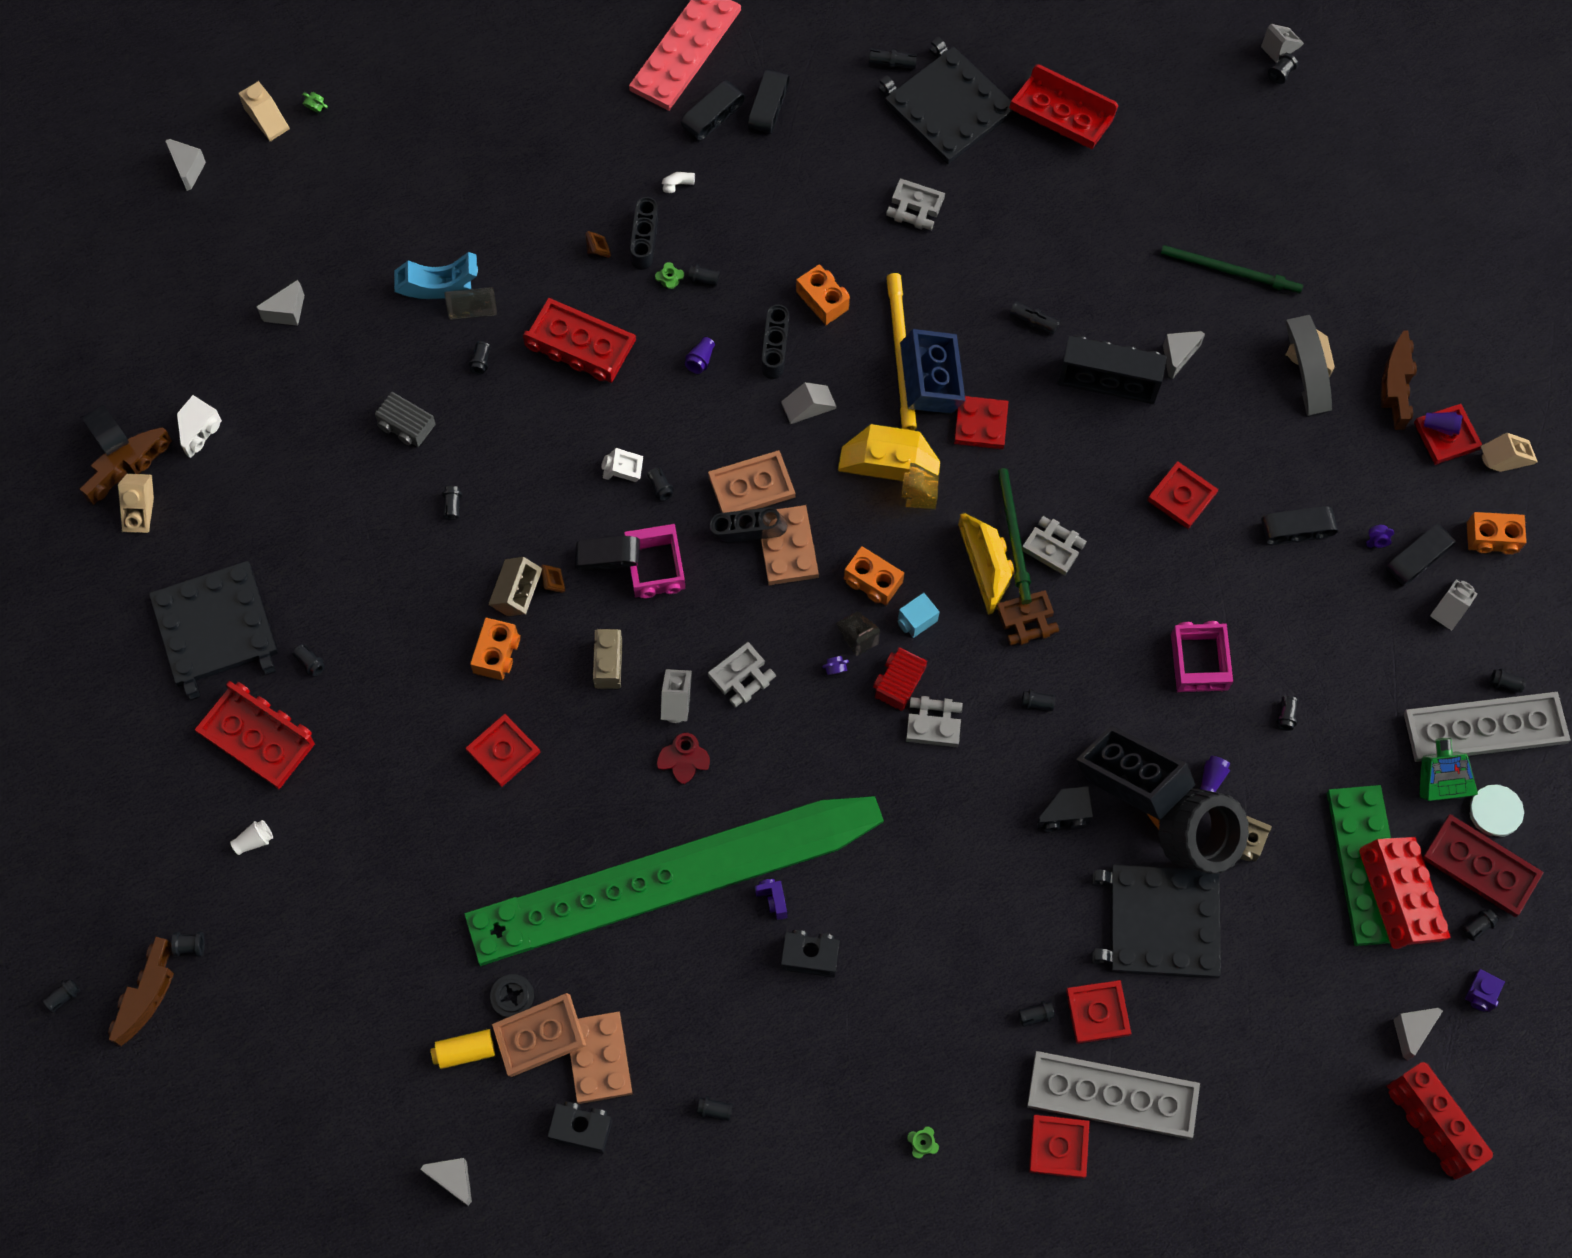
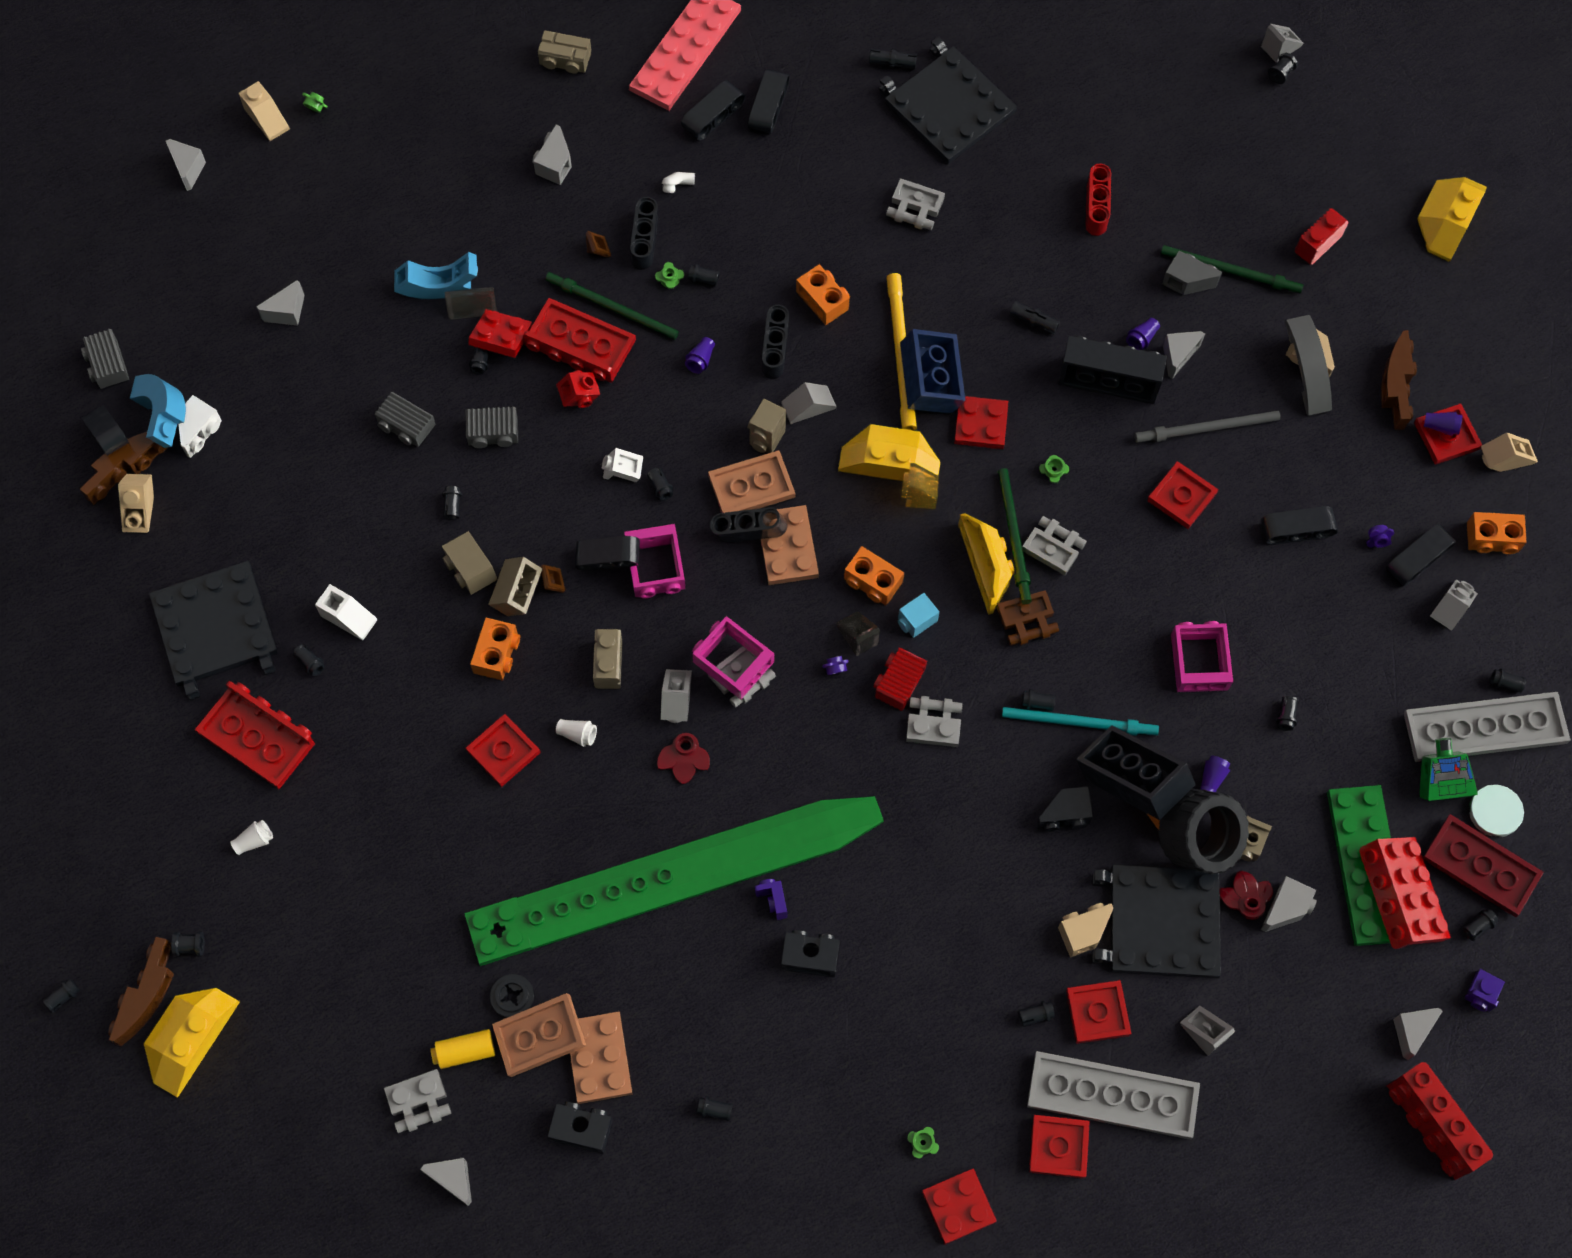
(105, 359): none -> dark grey brick
(166, 405): none -> dark azure arch
(185, 1036): none -> yellow wedge
(345, 612): none -> white slope
(416, 1093): none -> light grey plate
(469, 563): none -> dark tan brick
(491, 426): none -> dark grey brick
(499, 333): none -> red plate
(553, 159): none -> light grey slope
(564, 52): none -> dark tan brick
(570, 286): none -> dark green bar
(578, 389): none -> red brick
(578, 731): none -> white cone
(753, 673): none -> dark pink window
(767, 426): none -> dark tan brick
(959, 1206): none -> red plate
(1059, 464): none -> bright green plate
(1064, 106): red bracket -> none
(1085, 930): none -> tan slope
(1098, 190): none -> red beam
(1131, 726): none -> teal bar
(1142, 335): none -> dark purple cone
(1161, 433): none -> dark grey bar
(1190, 275): none -> dark grey slope
(1206, 1029): none -> light grey slope
(1245, 892): none -> dark red plate
(1289, 904): none -> light grey slope
(1321, 236): none -> red brick
(1449, 214): none -> yellow wedge

